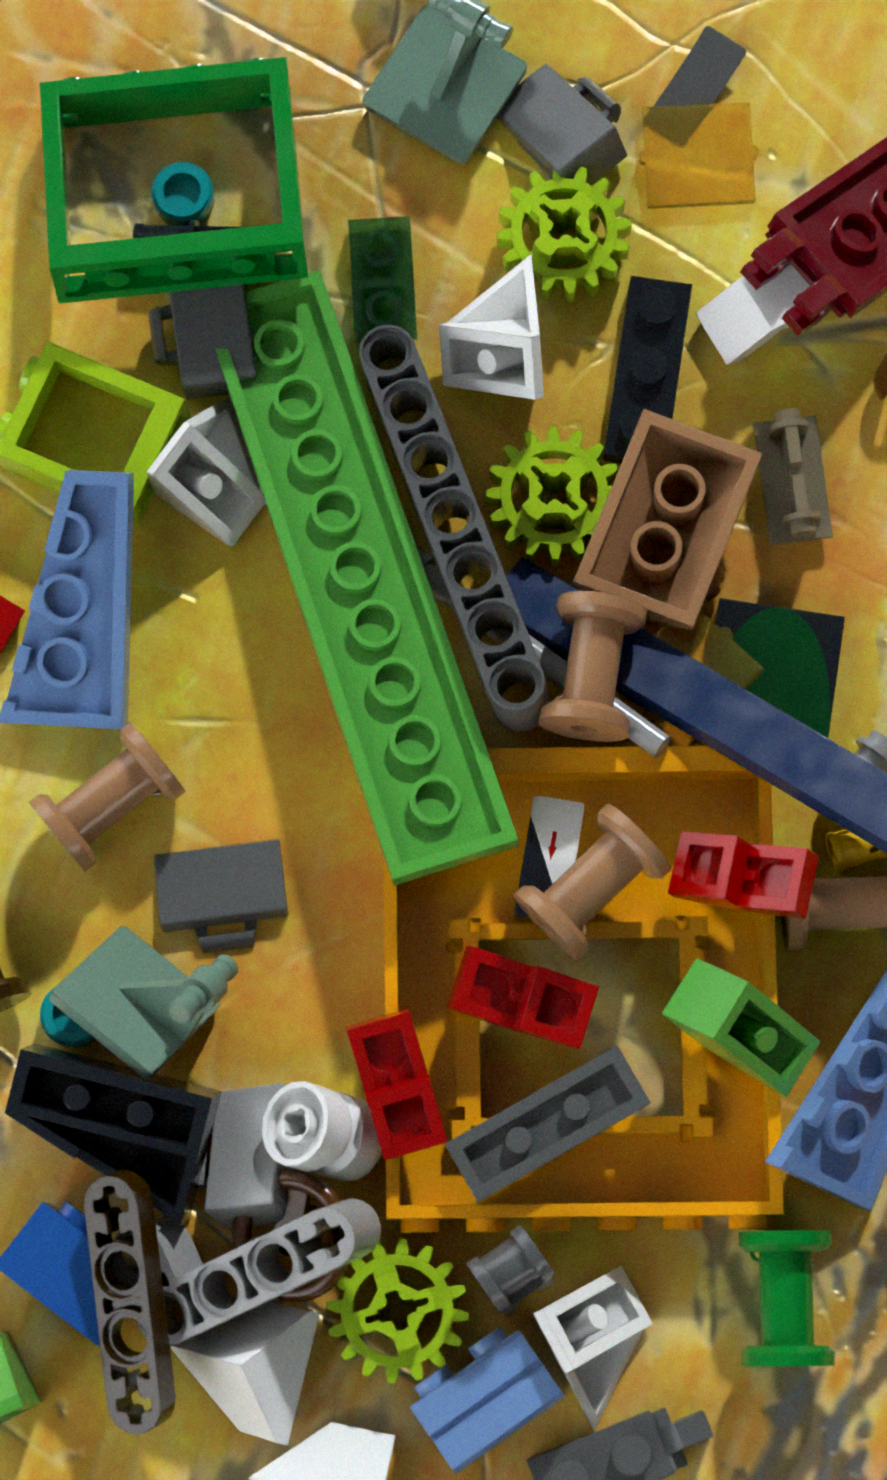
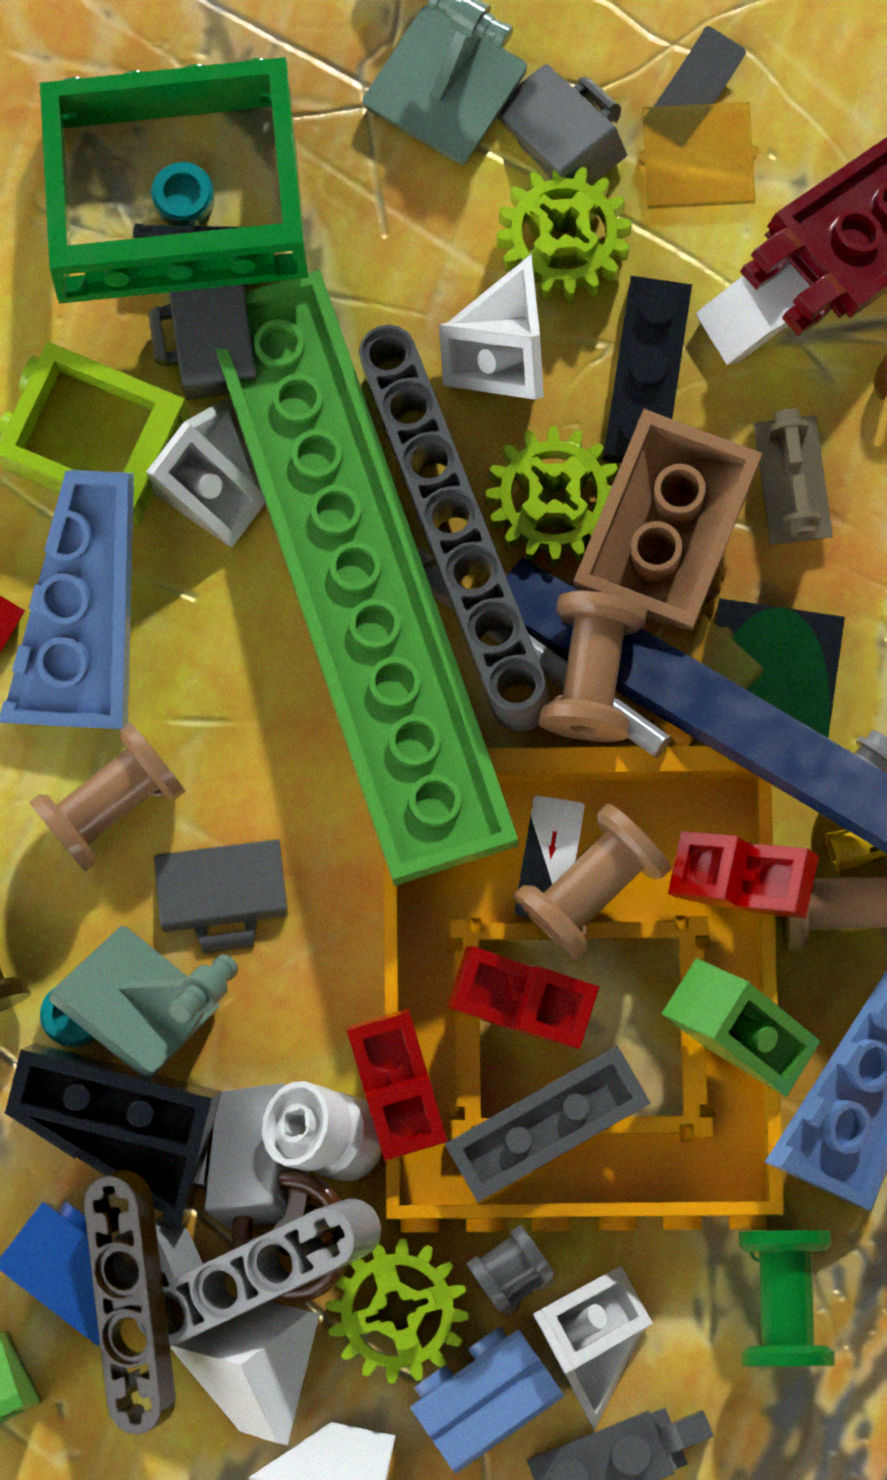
(382, 274): clear green slope -> none

